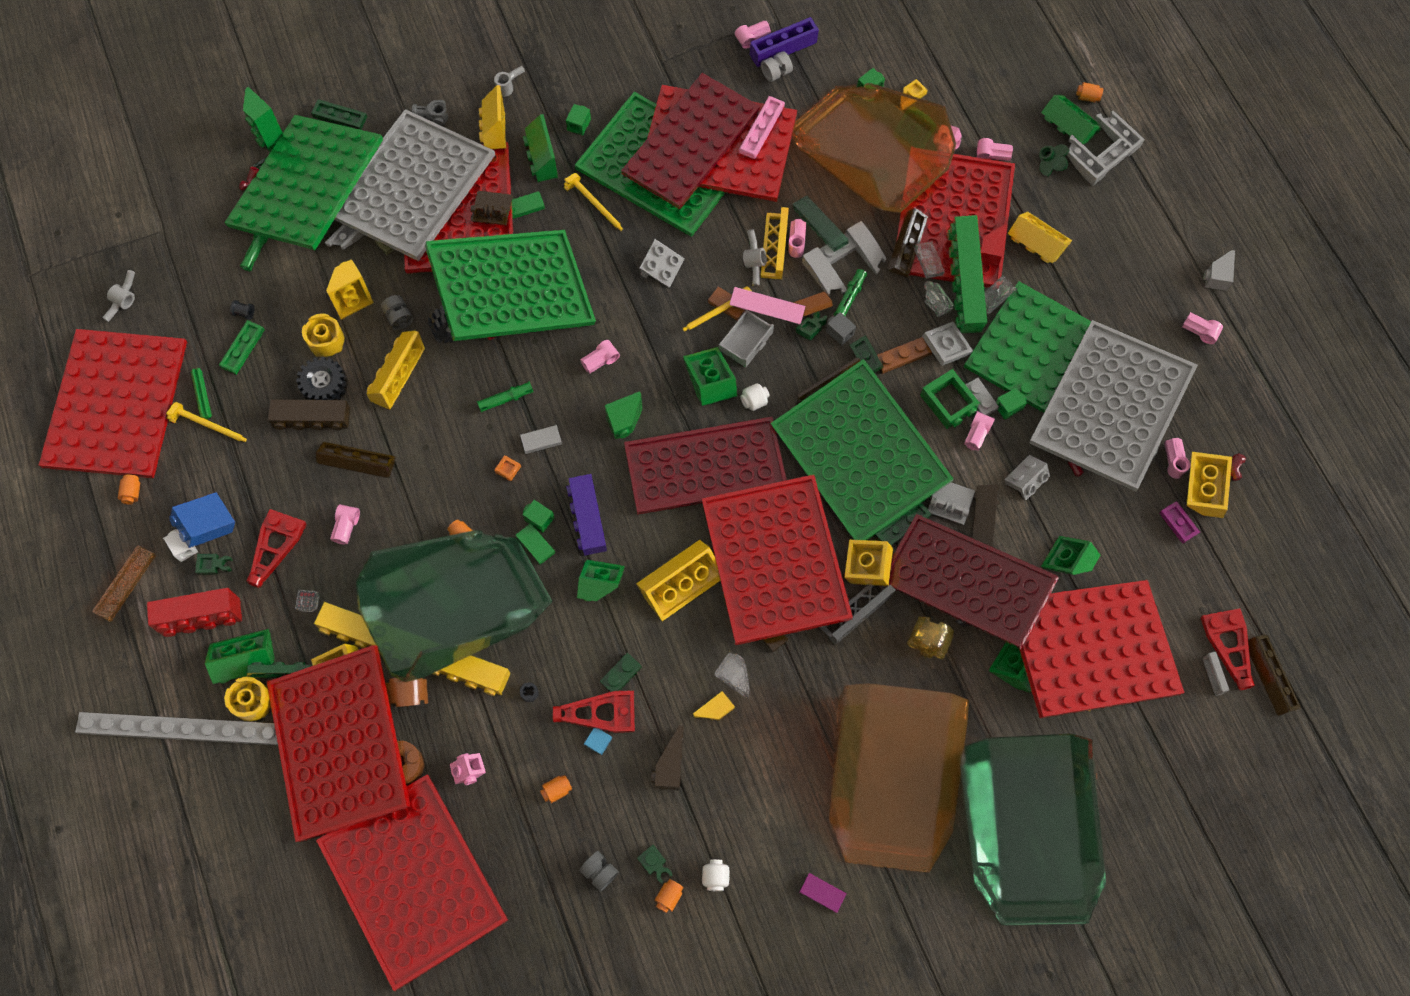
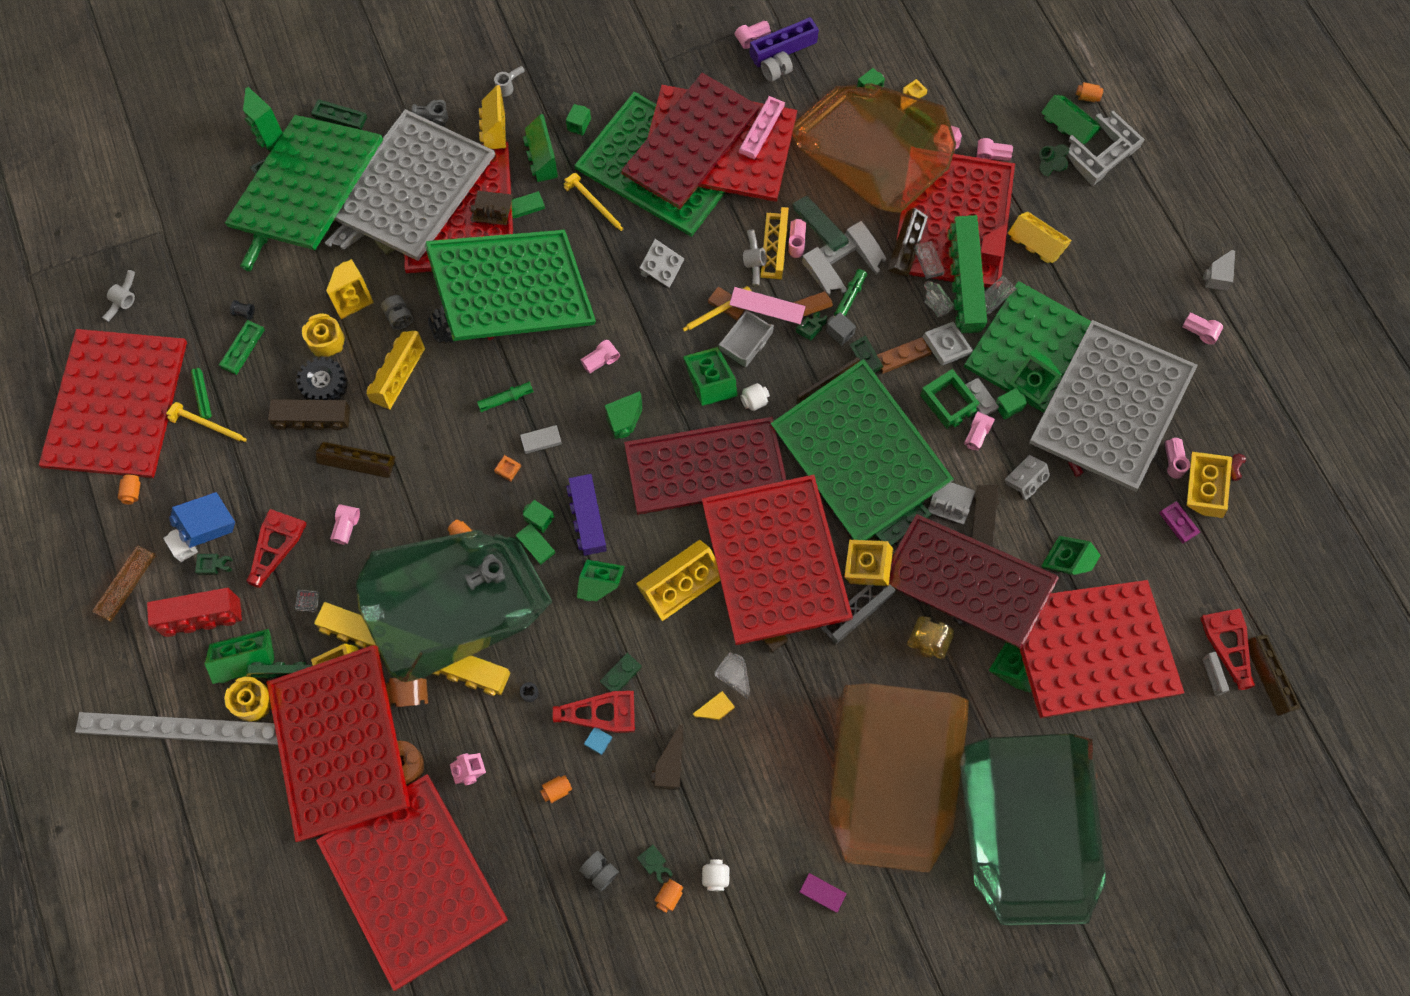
(252, 173): dark red arm -> none
(483, 574): none -> dark grey connector
(1036, 376): none -> green slope

